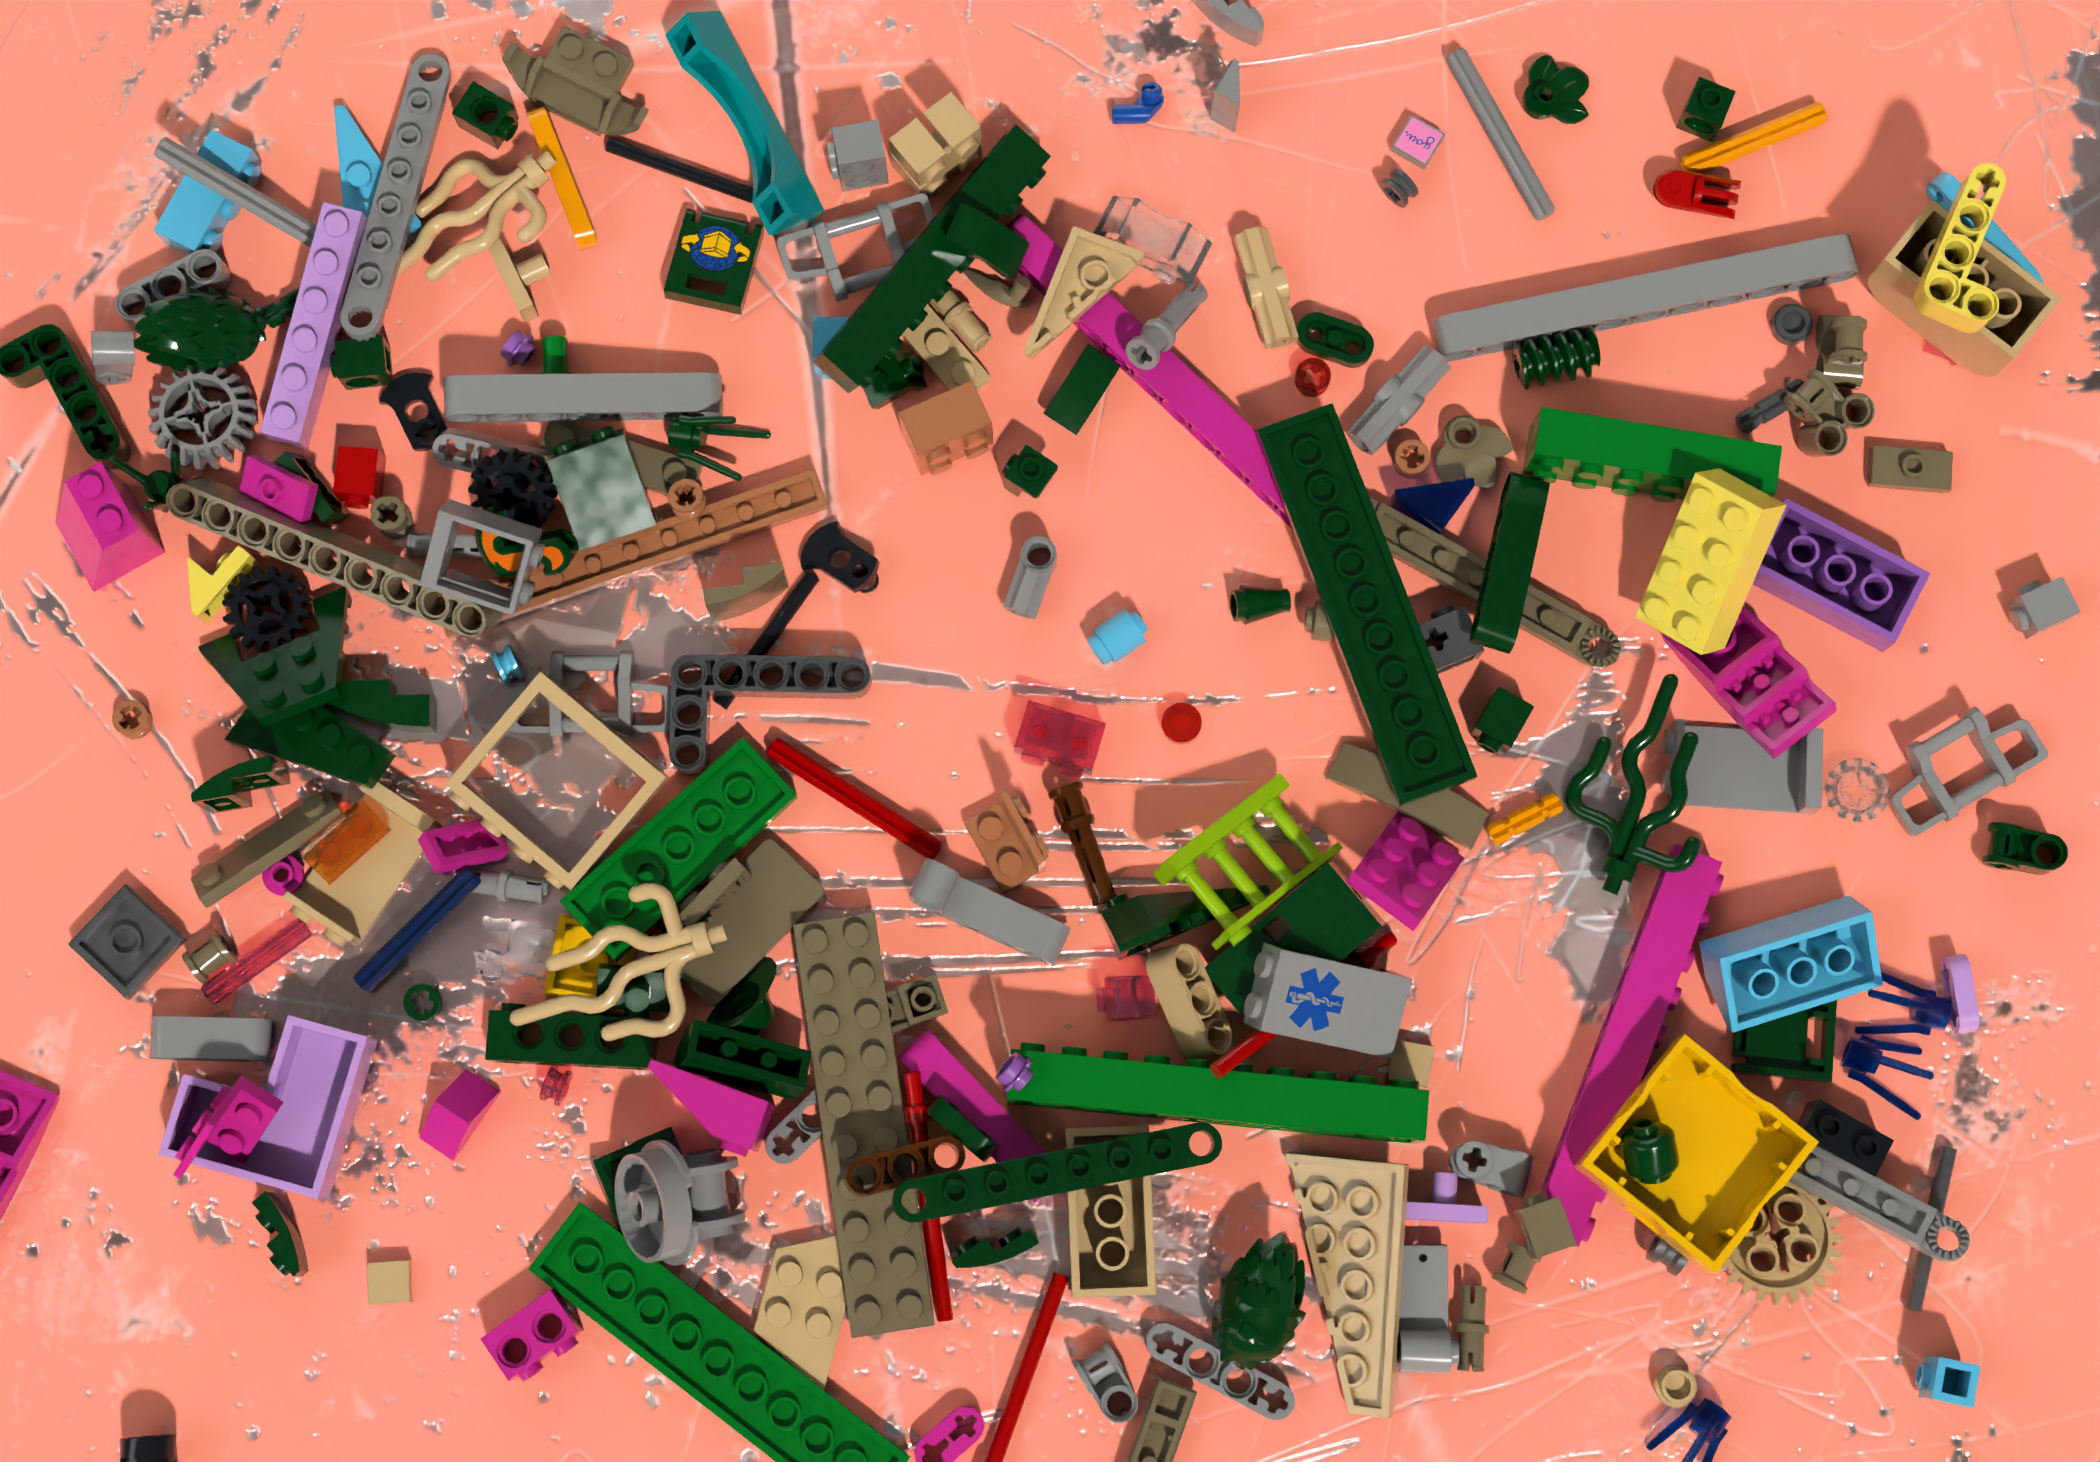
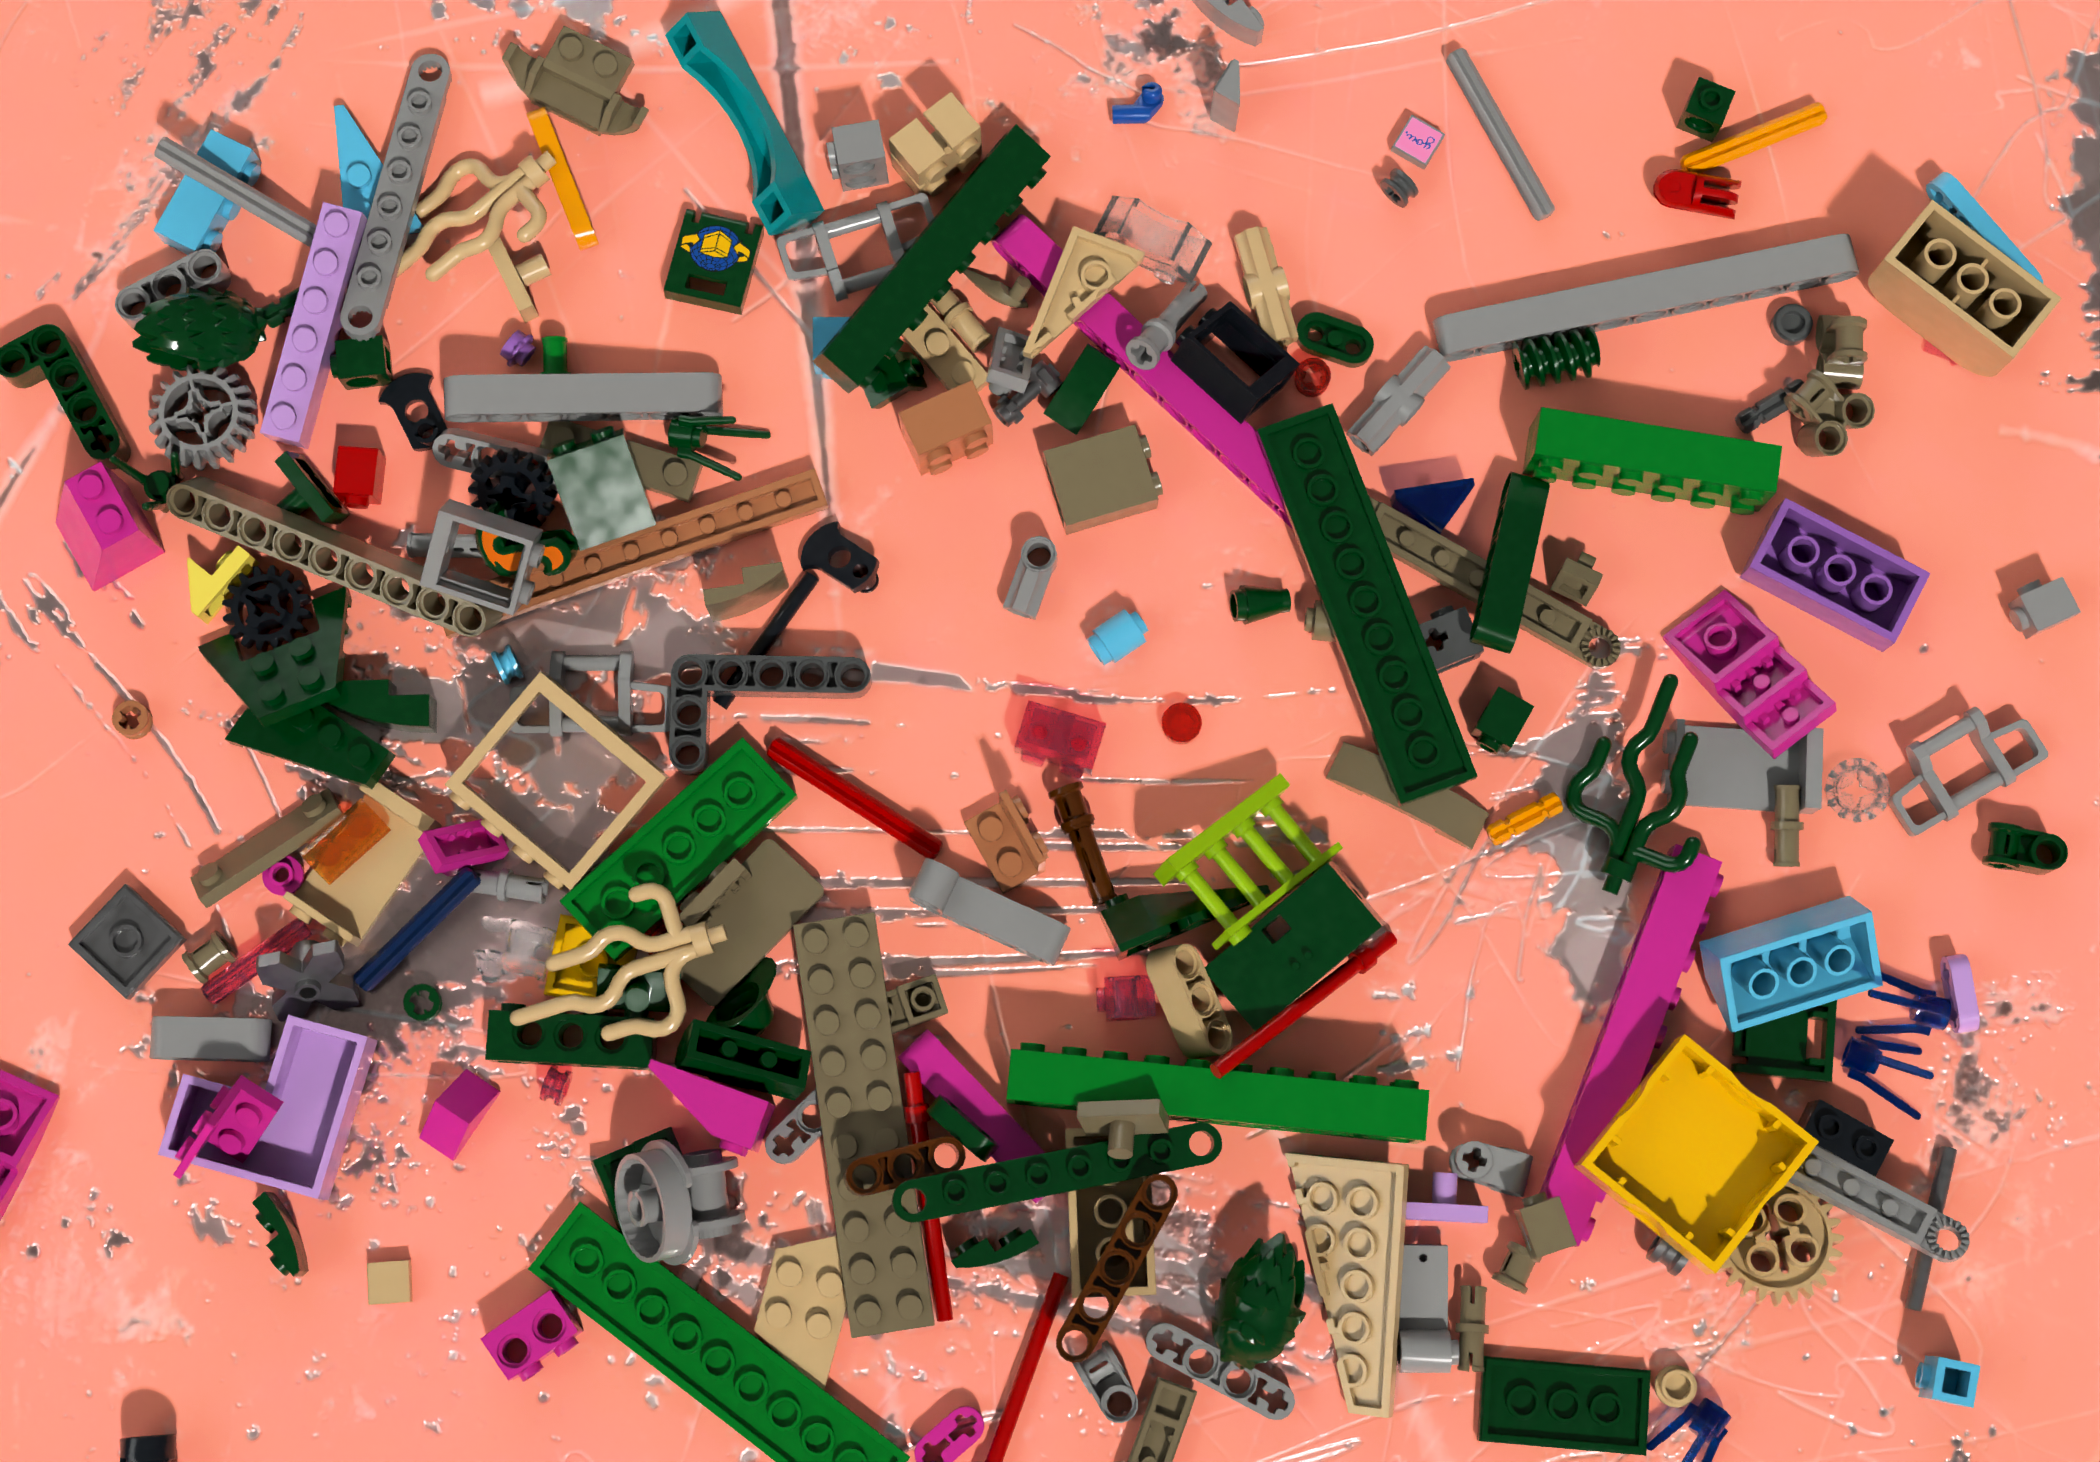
(113, 356): light grey piece -> none
(233, 786): dark green slope -> none
(278, 488): dark pink plate -> none
(307, 976): none -> flat silver plant
(392, 505): dark tan bush -> none
(478, 102): dark green brick -> none
(679, 169): black bar -> none
(685, 487): nougat bush -> none
(987, 240): dark green slope -> none
(1007, 365): none -> light grey tile
(1015, 1072): medium lavender plate -> none
(1028, 472): dark green bracket -> none
(1042, 379): none -> flat silver bar
(1102, 479): none -> dark tan brick
(1121, 1121): none -> dark tan tile
(1133, 1253): none -> reddish brown beam
(1249, 344): none -> black window
(1326, 1001): light grey panel -> none
(1405, 870): dark pink plate -> none
(1411, 1062): tan tile -> none
(1422, 453): nougat bush -> none
(1472, 458): dark tan plate -> none
(1558, 88): dark green plate -> none
(1564, 1405): none -> dark green tile
(1577, 579): none -> dark tan tile
(1649, 1151): dark green head -> none
(1710, 561): light yellow brick -> none
(1786, 825): none -> dark tan pin
(1910, 469): dark tan plate -> none
(1965, 245): light yellow beam -> none

